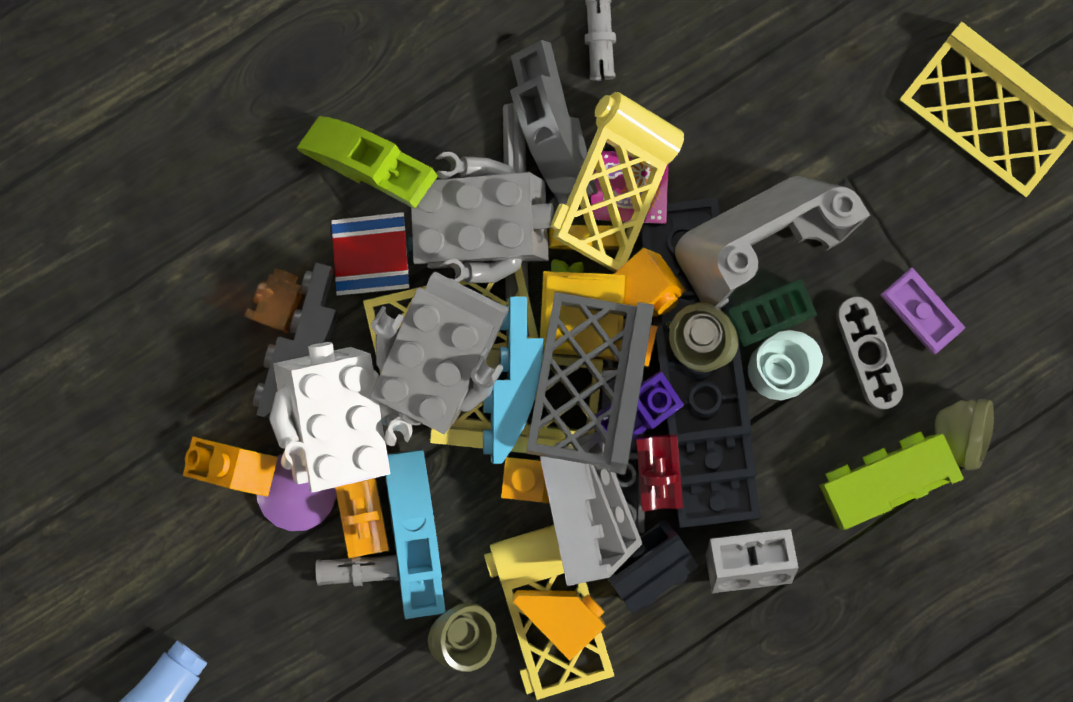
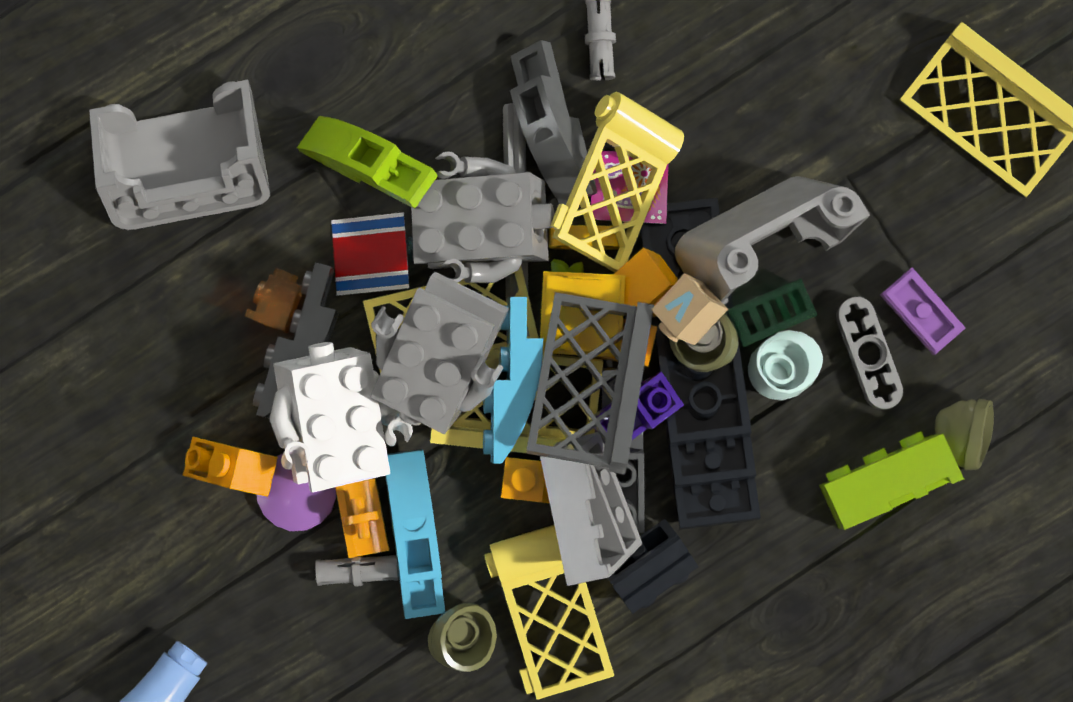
(180, 161): none -> light grey windscreen
(562, 617): light orange slope -> none
(659, 472): dark red hips -> none
(688, 310): none -> tan brick
(751, 561): light grey brick -> none

